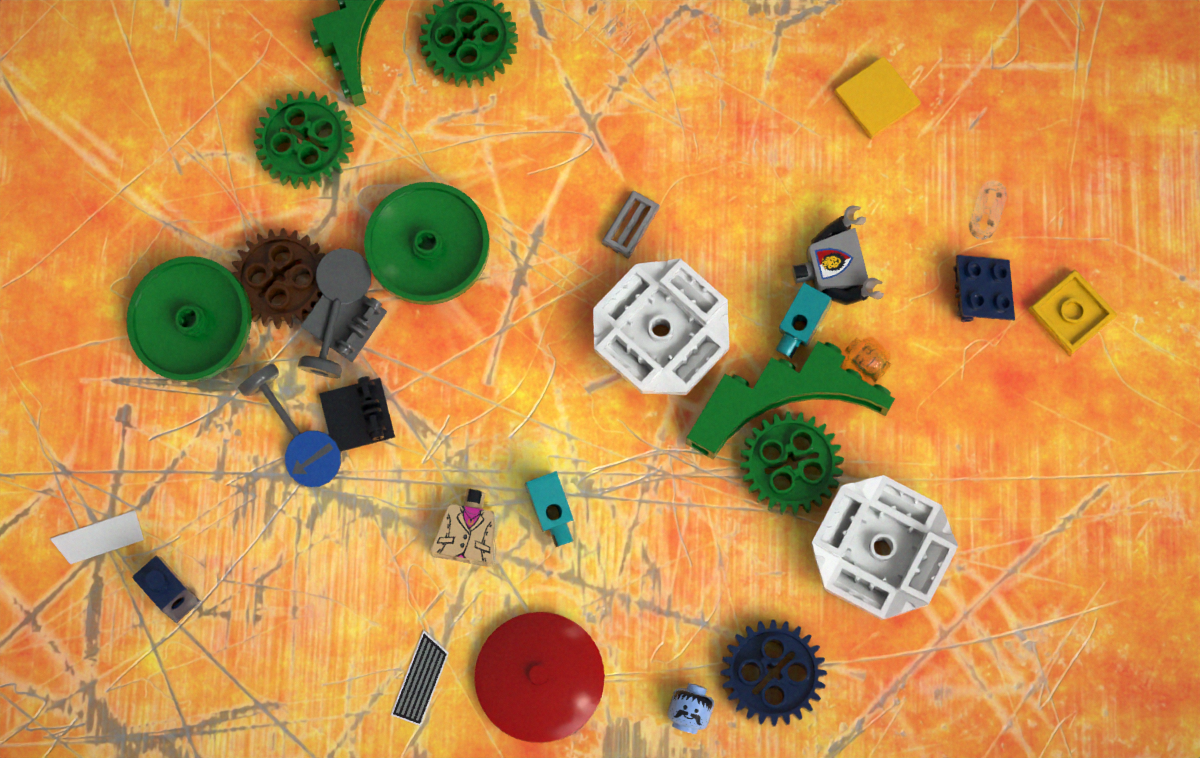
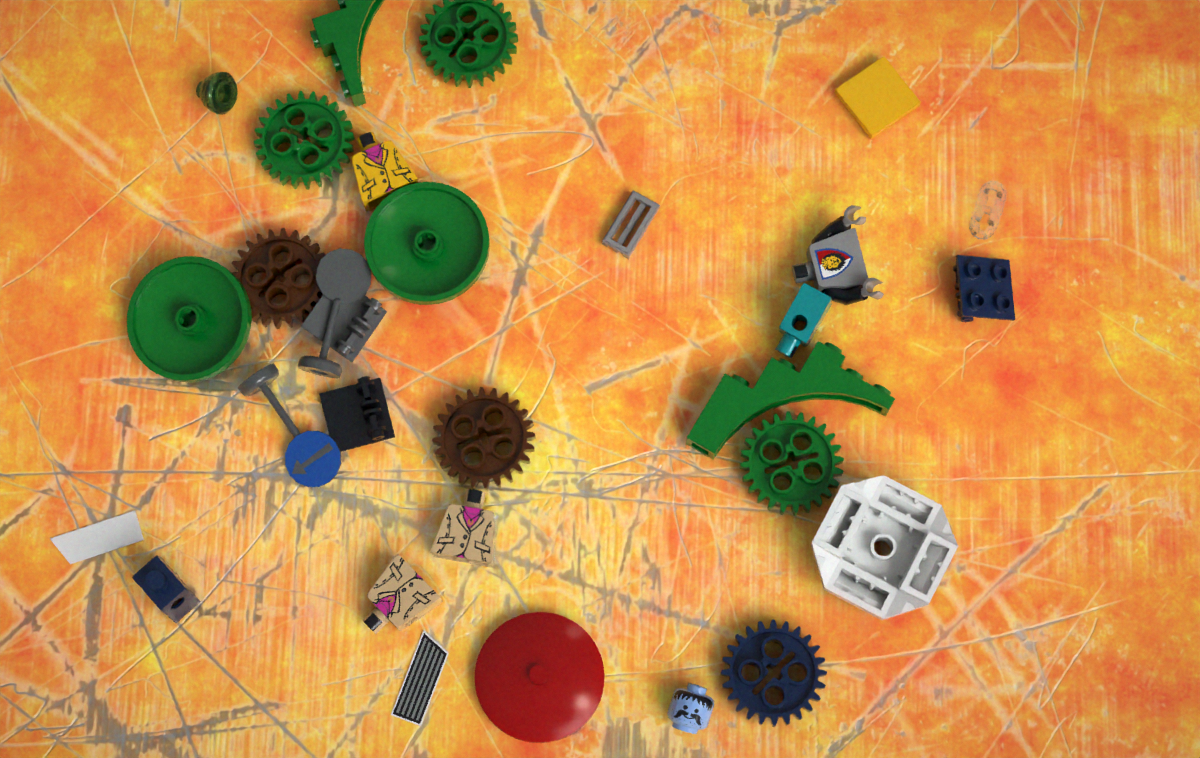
(218, 92): none -> clear green brick
(379, 170): none -> yellow torso
(400, 597): none -> tan torso
(475, 411): none -> reddish brown gear
(547, 492): teal torso -> none
(668, 296): white piece -> none
(868, 358): clear yellow head -> none
(1072, 312): yellow tile -> none

